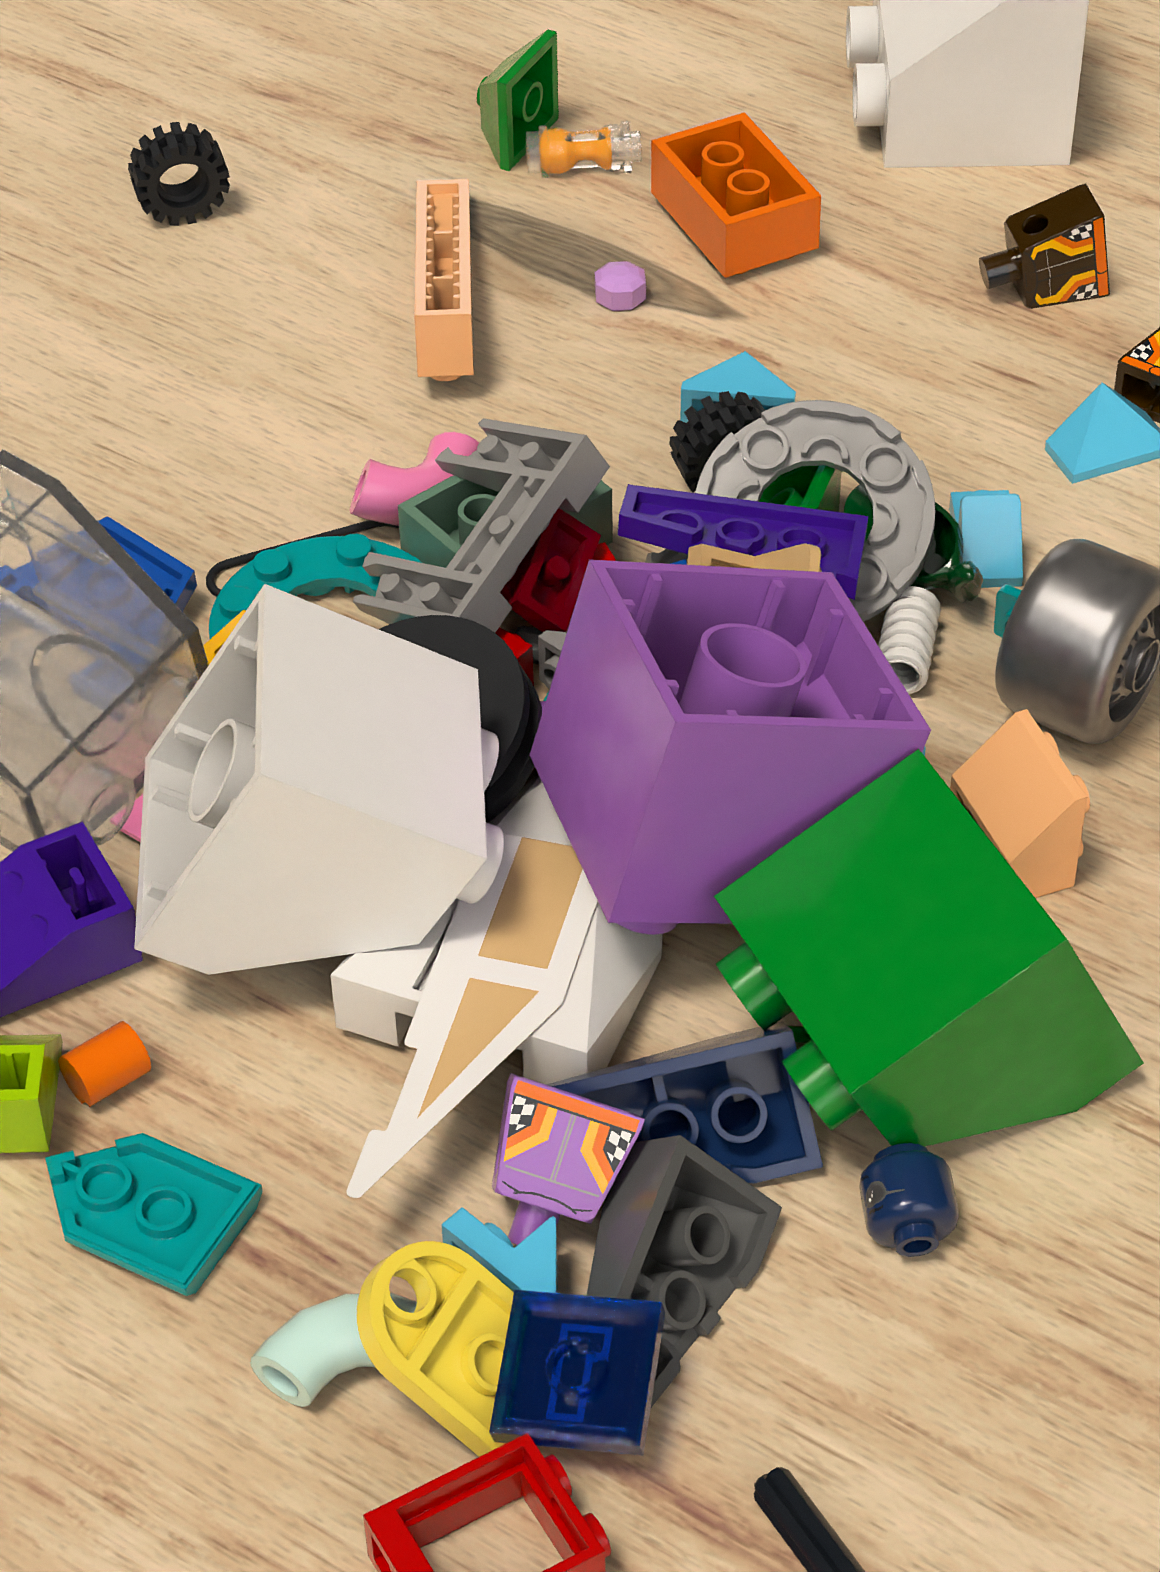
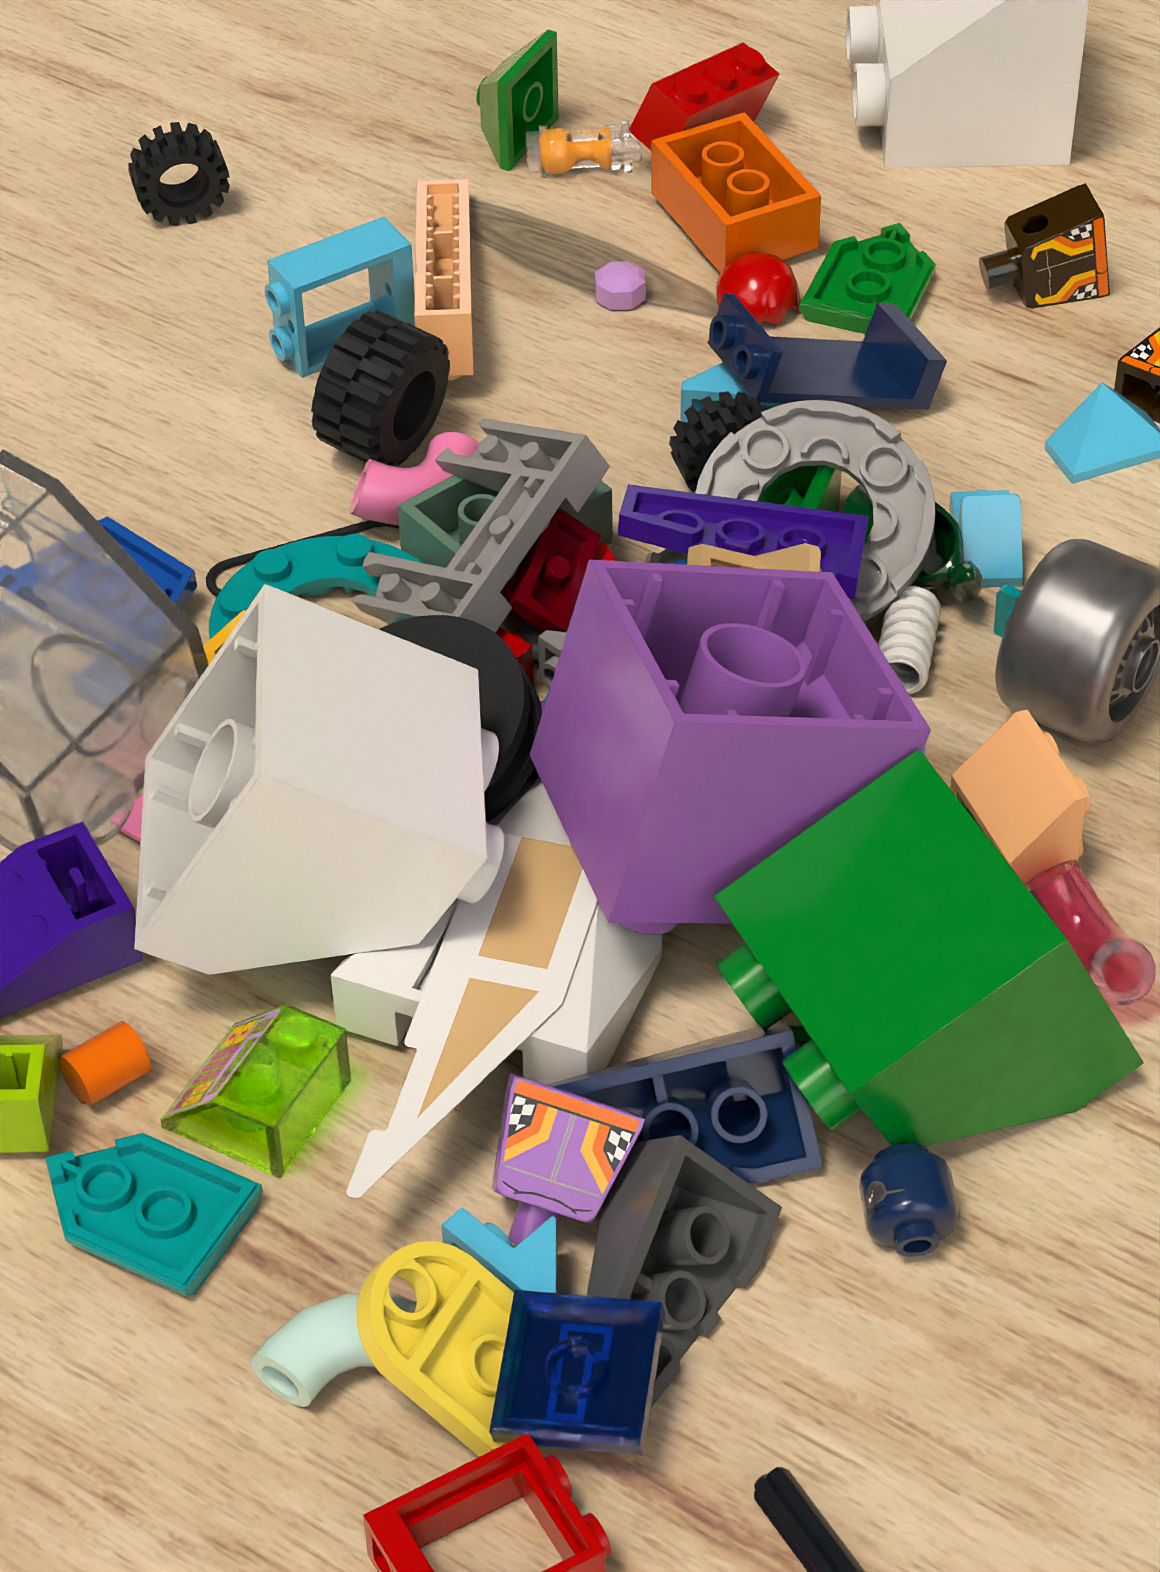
(264, 1088): none -> clear neon green slope
(370, 246): none -> medium azure window
(380, 389): none -> black tyre
(705, 92): none -> red brick
(762, 285): none -> red hair
(867, 273): none -> green tile
(886, 370): none -> dark blue panel
(1114, 960): none -> clear pink cylinder

